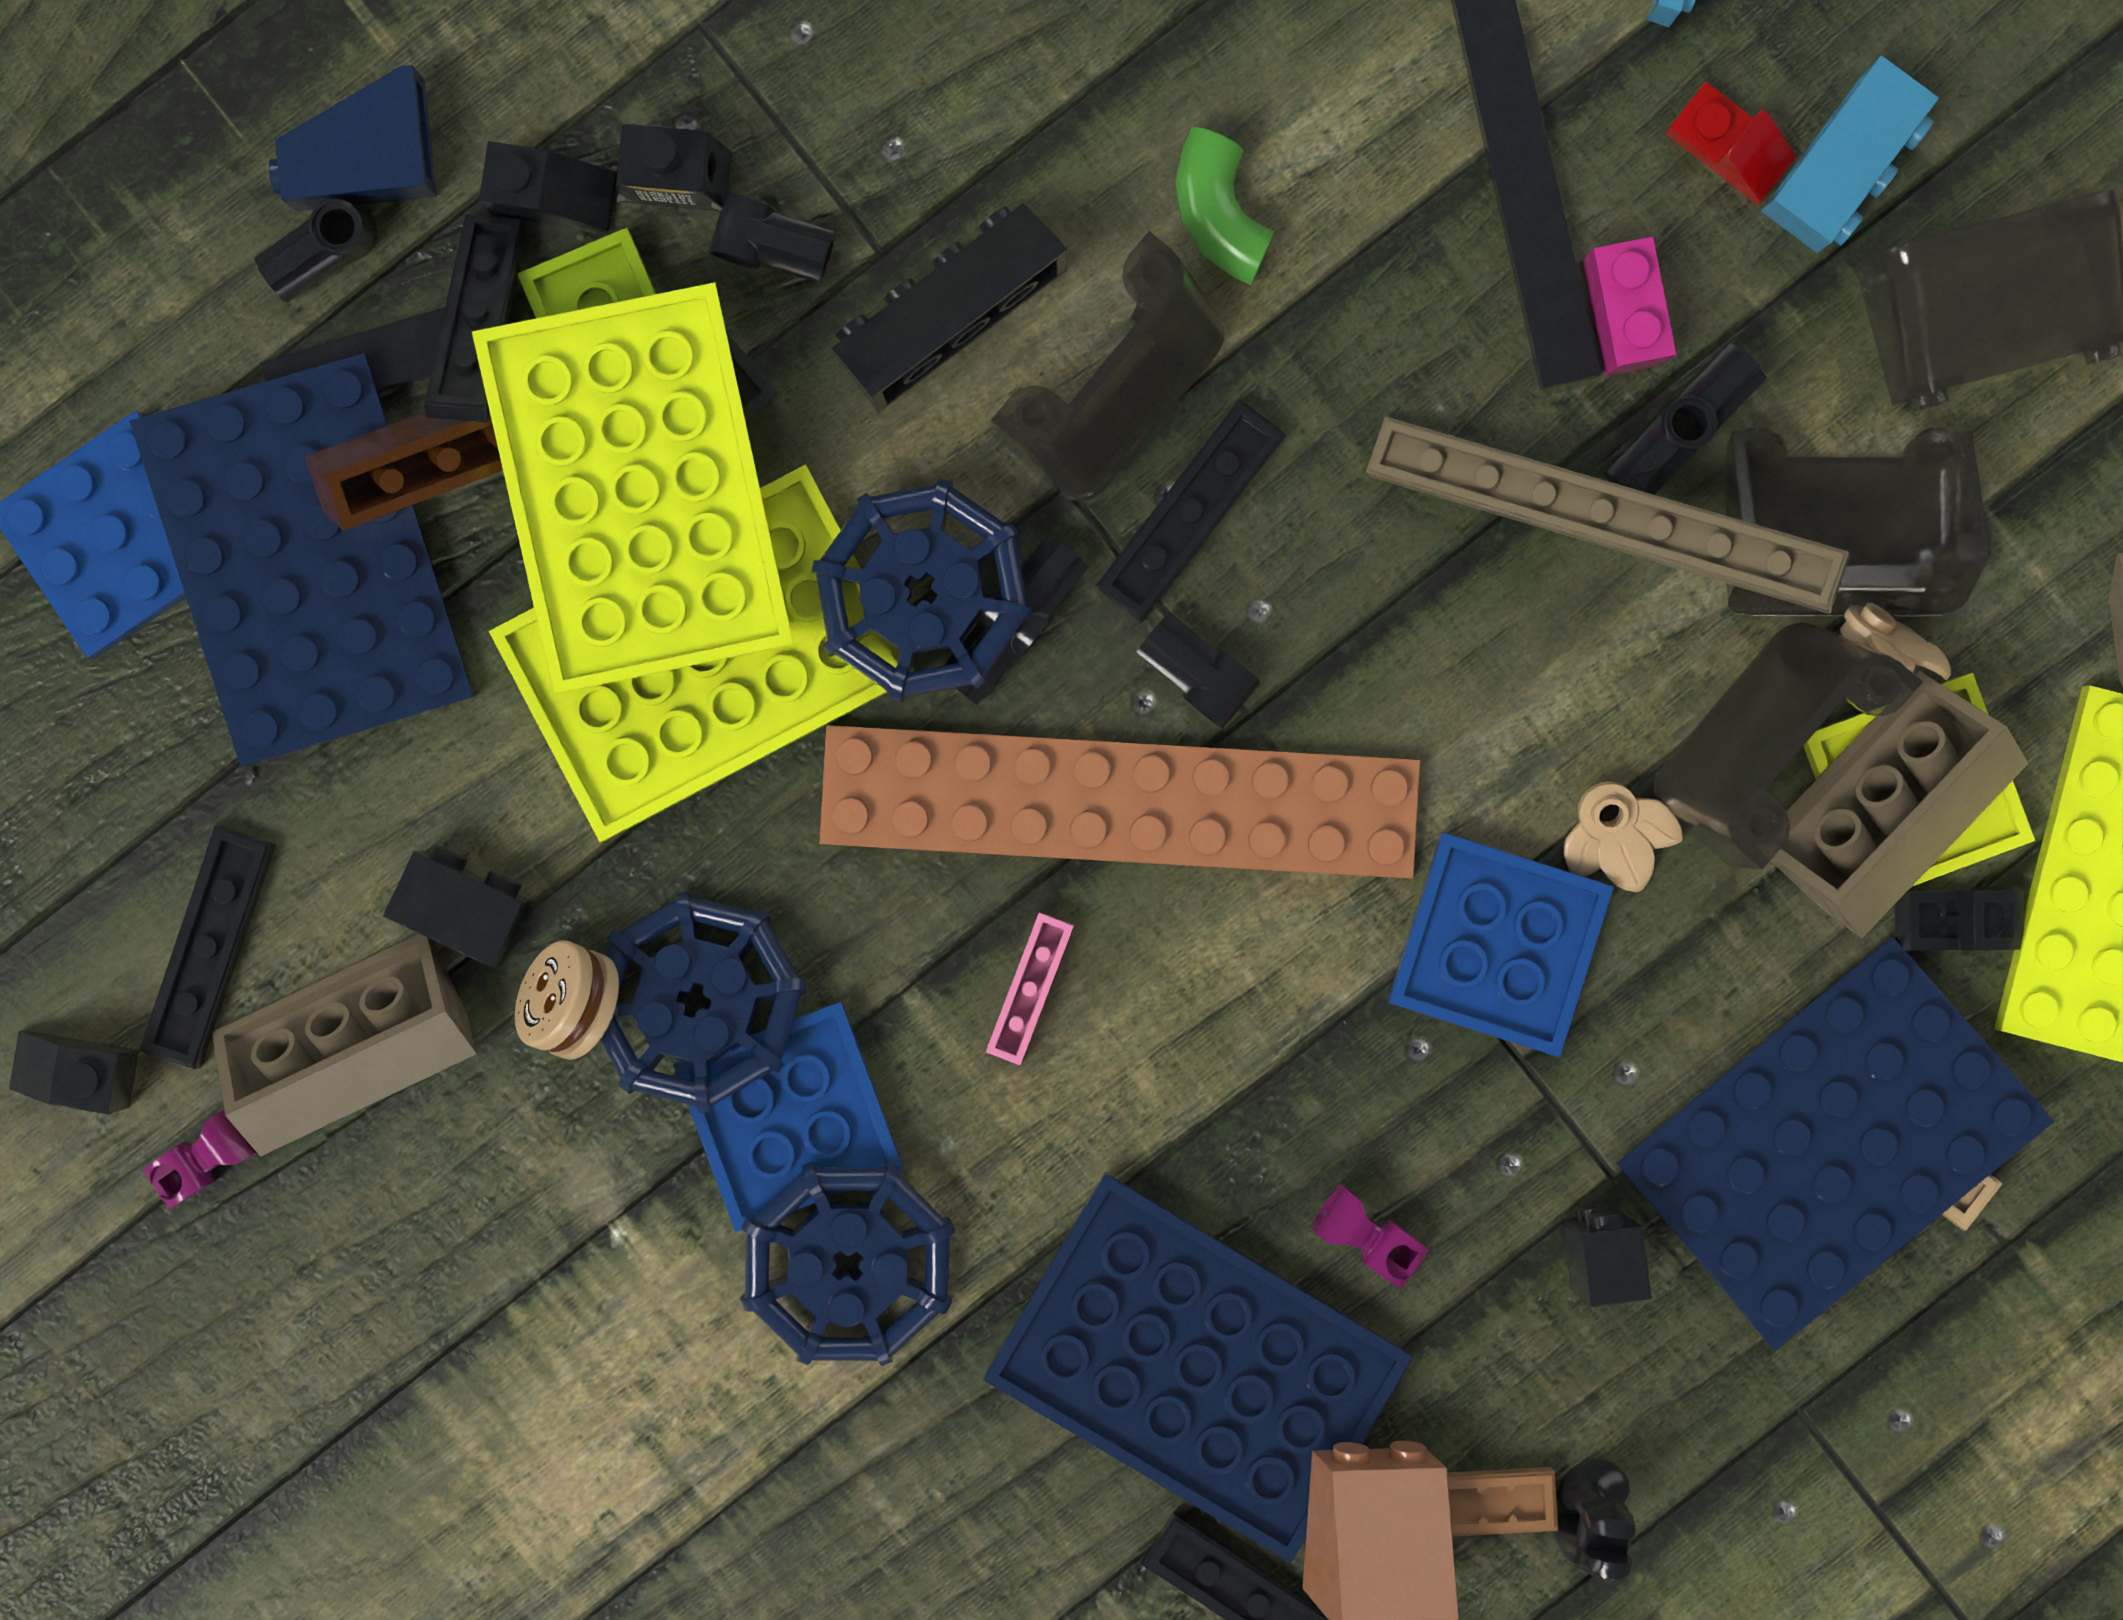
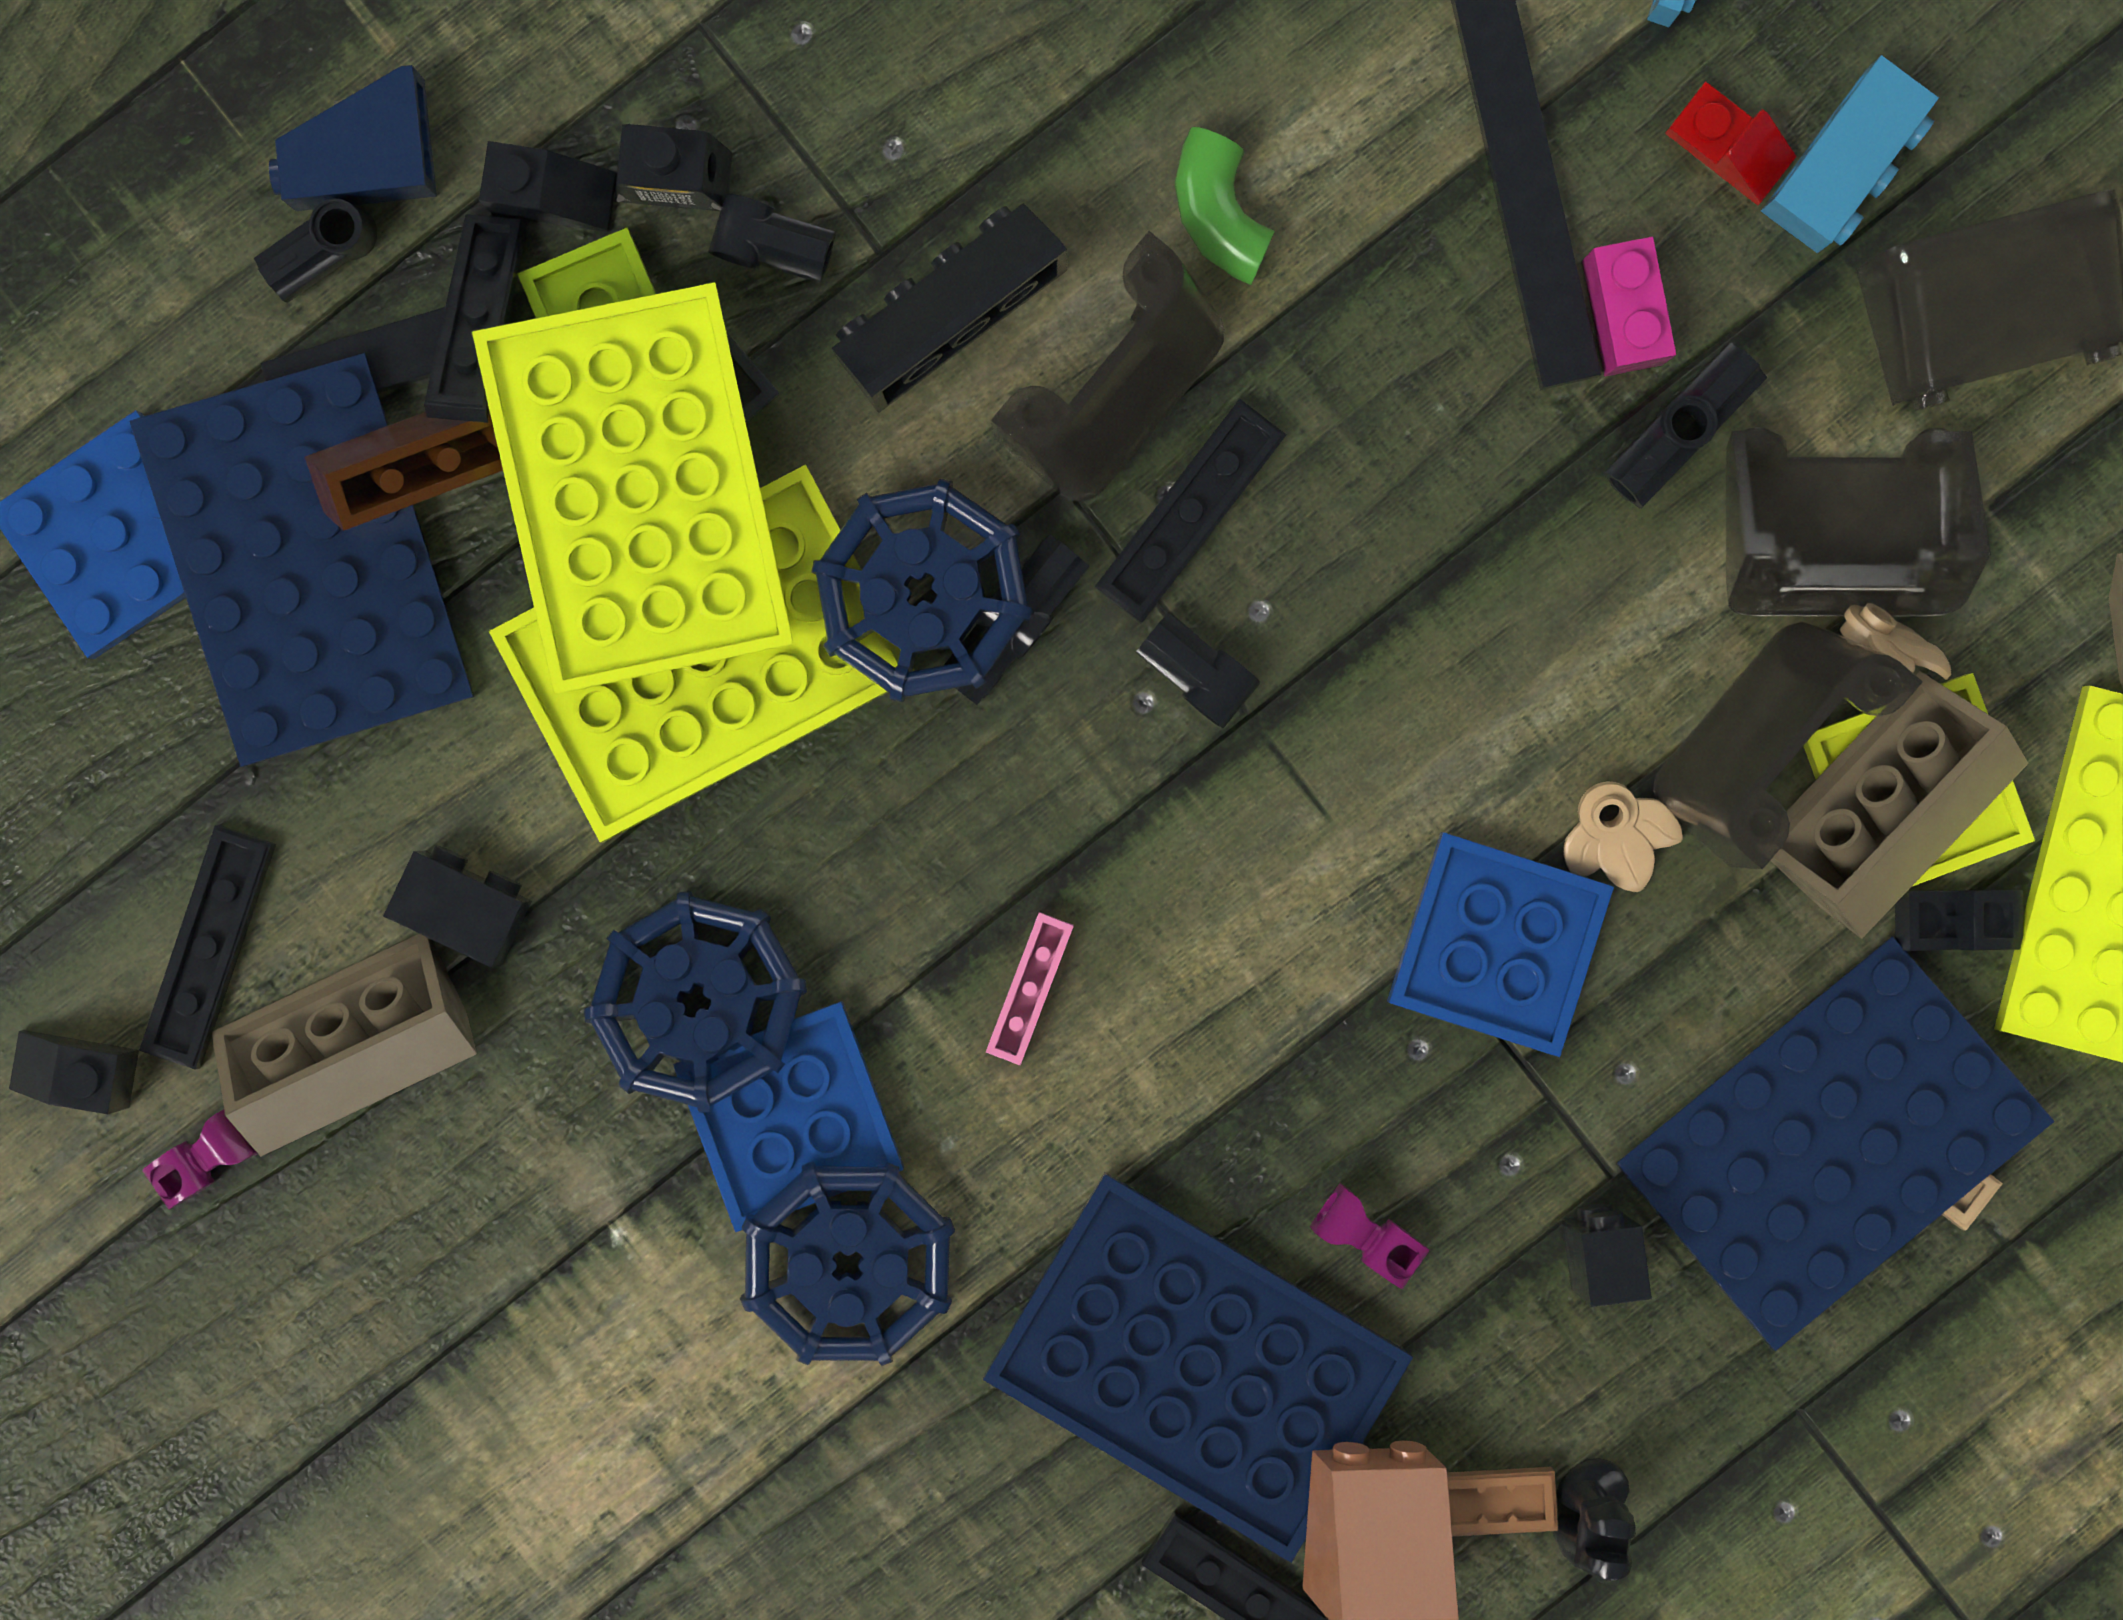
(566, 1000): tan head -> none
(1119, 802): nougat plate -> none
(1609, 515): dark tan tile -> none

